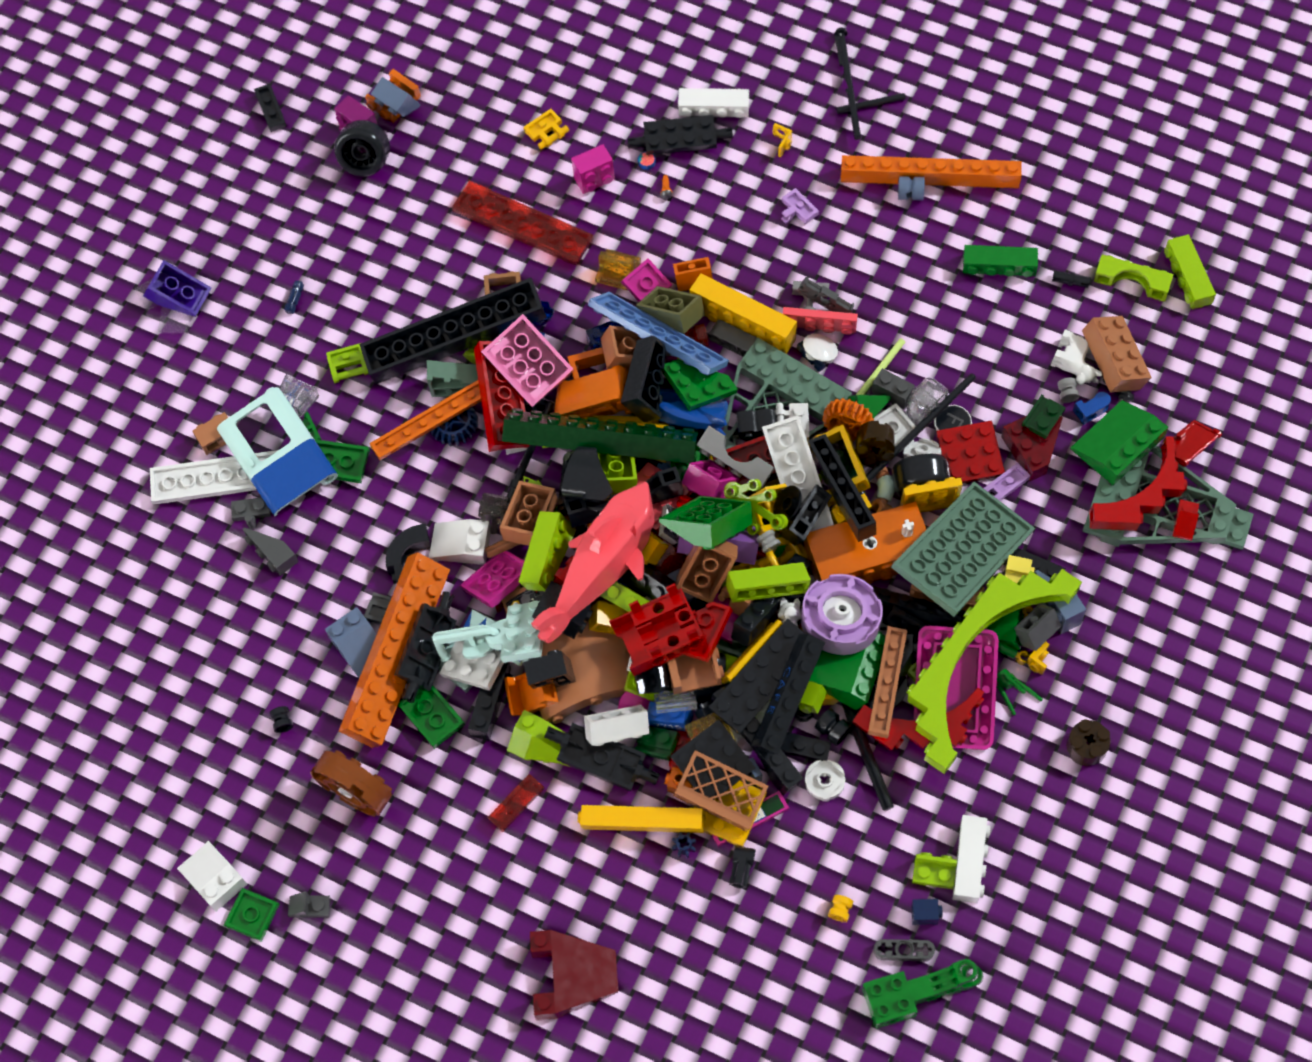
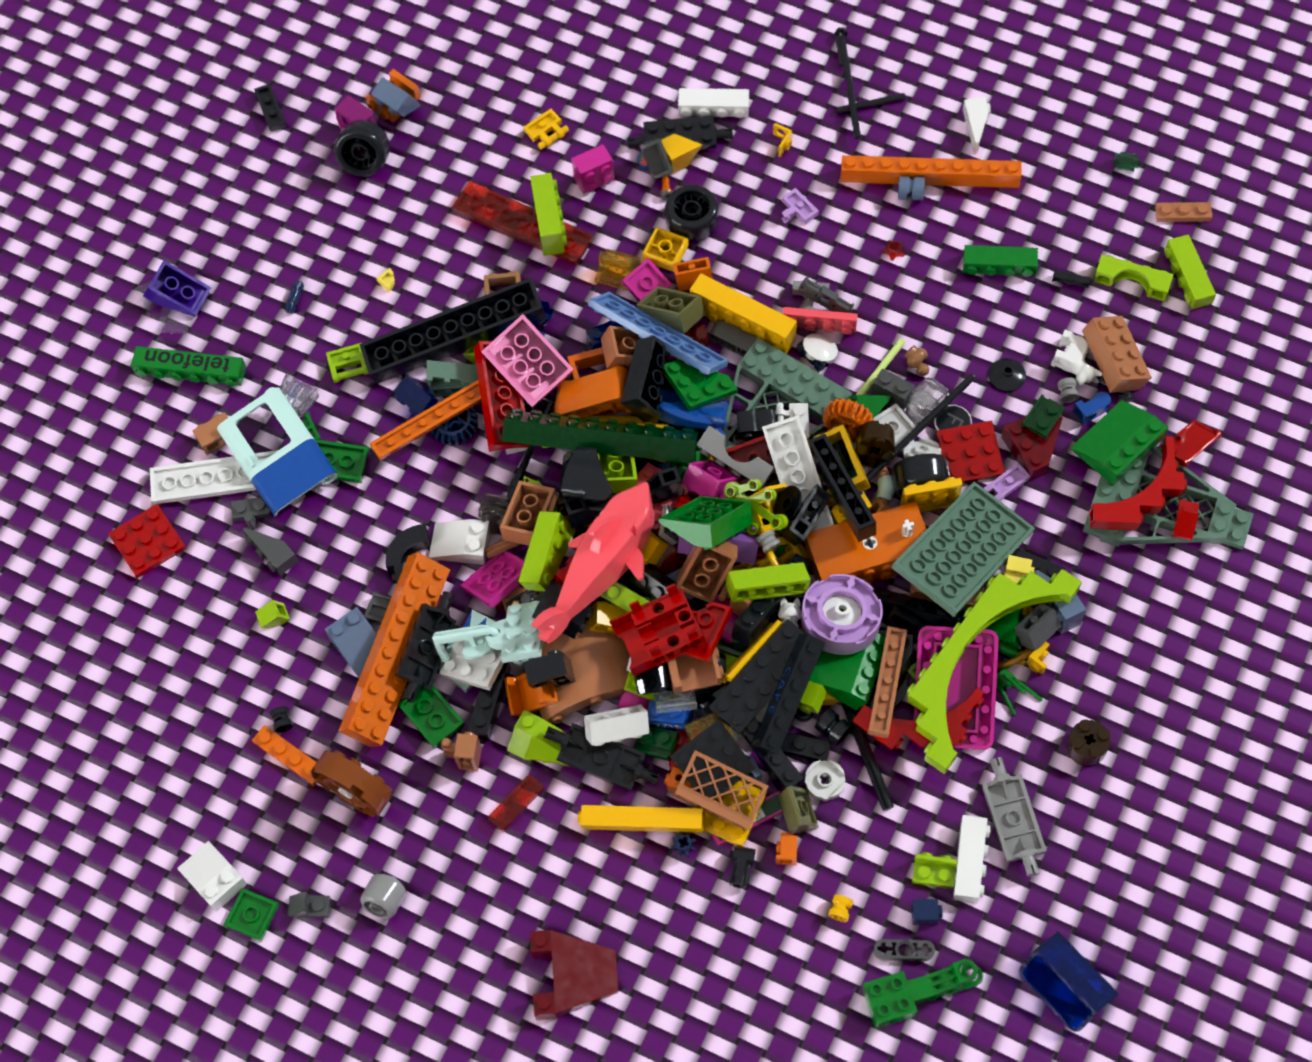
(147, 541): none -> red plate
(188, 366): none -> green brick
(272, 614): none -> lime brick
(285, 753): none -> orange plate
(383, 896): none -> light grey head
(387, 280): none -> light yellow tile
(414, 395): none -> clear blue brick
(465, 750): none -> nougat brick
(548, 214): none -> lime brick
(656, 158): none -> dark grey panel
(657, 245): none -> yellow brick
(680, 151): none -> yellow slope
(692, 212): none -> black wheel
(787, 849): none -> orange brick
(797, 810): none -> olive slope
(894, 245): none -> clear red plate
(914, 360): none -> medium nougat animal
(976, 116): none -> white slope
(1004, 381): none -> black dish
(1013, 818): none -> light grey plate
(1015, 660): none -> pearl gold piece
(1067, 982): none -> clear blue windscreen
(1126, 161): none -> clear green brick
(1183, 212): none -> nougat plate

